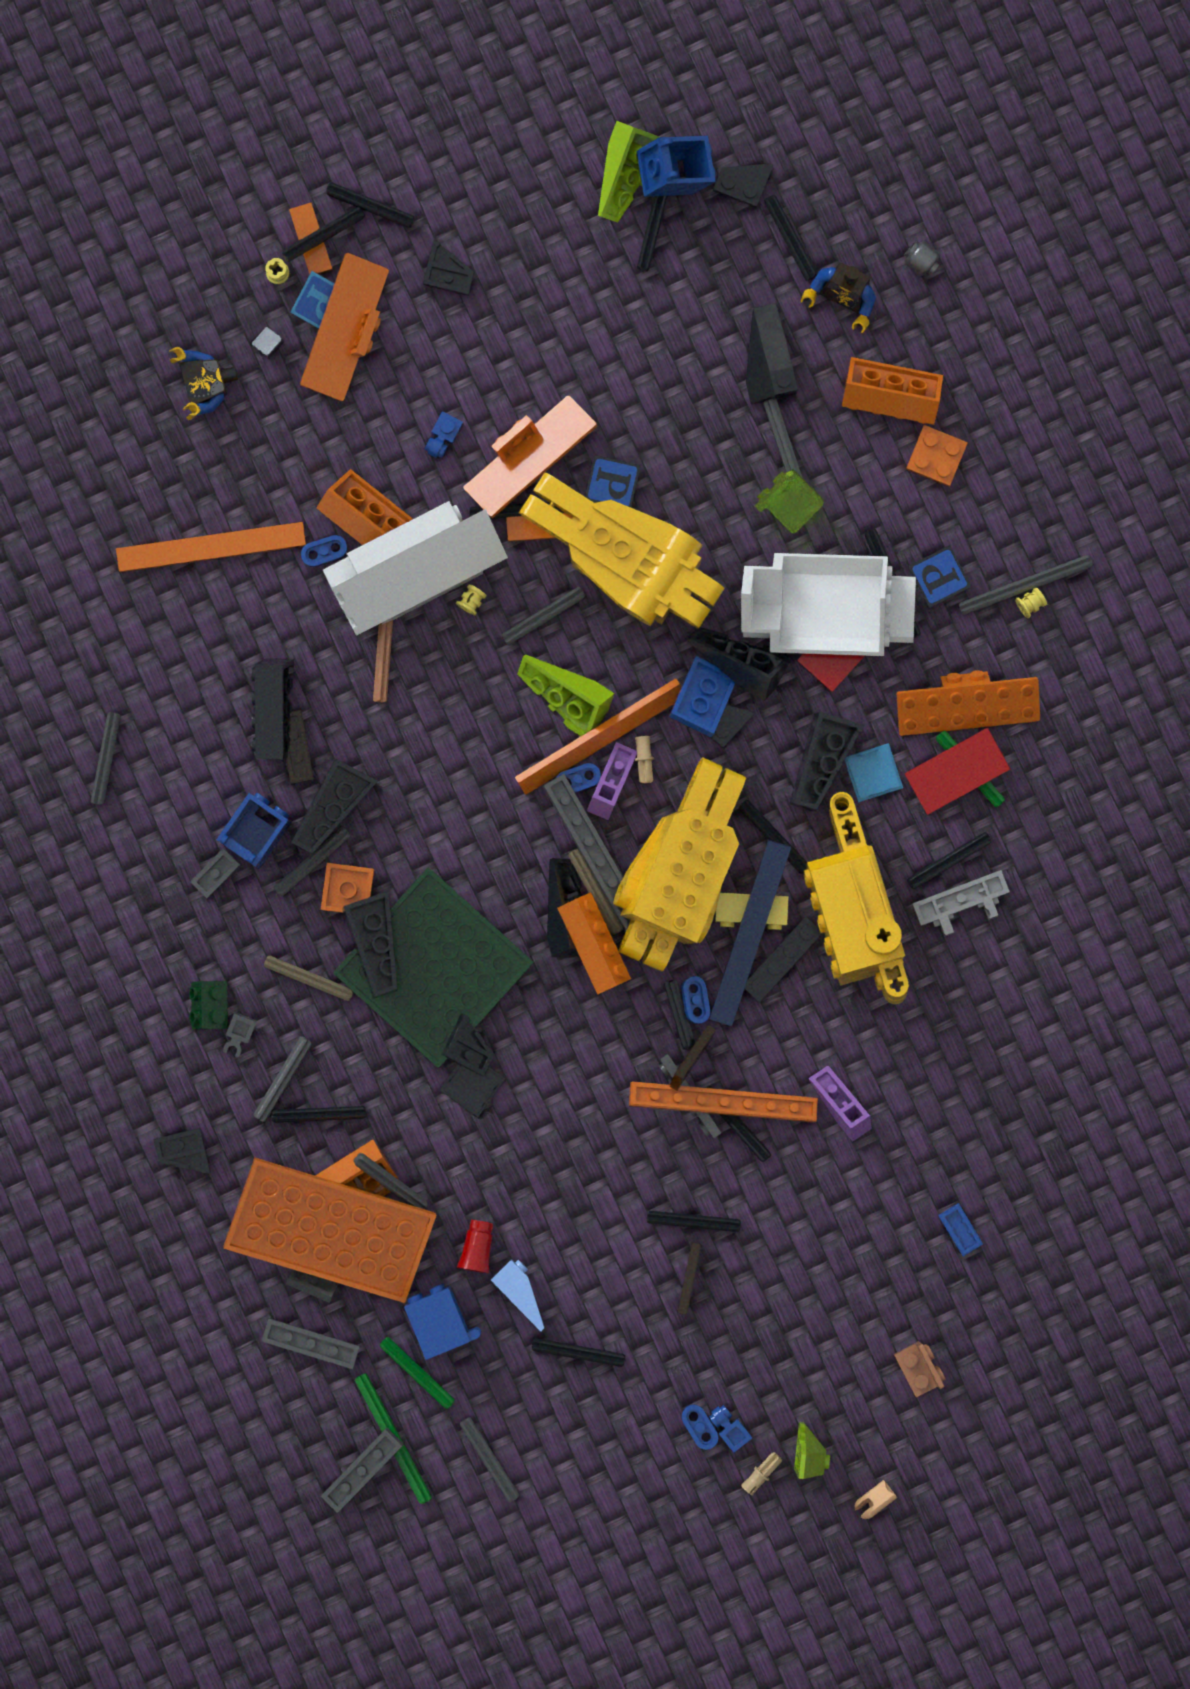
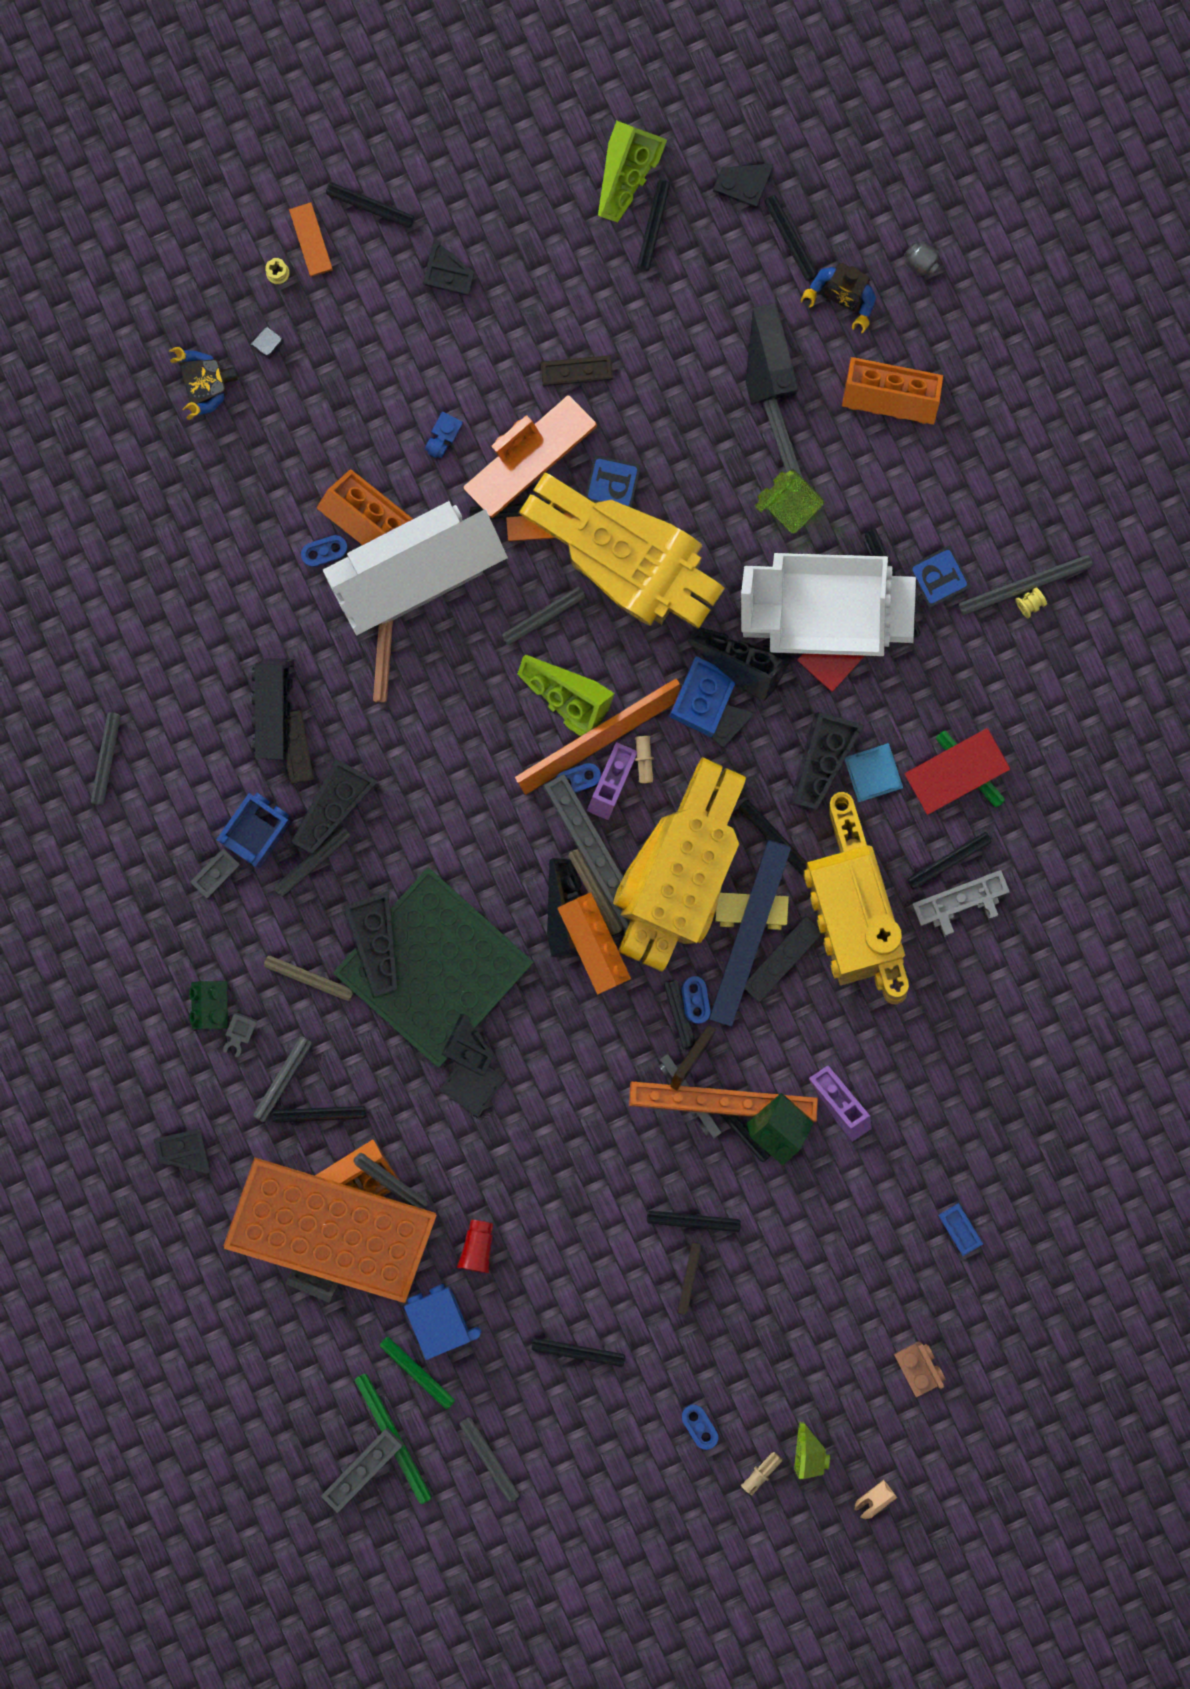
(211, 547): orange tile -> none
(310, 1343): dark grey plate -> none
(313, 299): piece -> none
(323, 234): black axle -> none
(345, 327): orange bracket -> none
(345, 886): orange plate -> none
(471, 599): light yellow bush -> none
(517, 1287): light blue slope -> none
(576, 370): none -> dark brown tile
(660, 166): blue container -> none
(733, 1433): blue plate -> none
(780, 1128): none -> dark green slope
(936, 455): orange plate -> none
(968, 703): orange bracket -> none

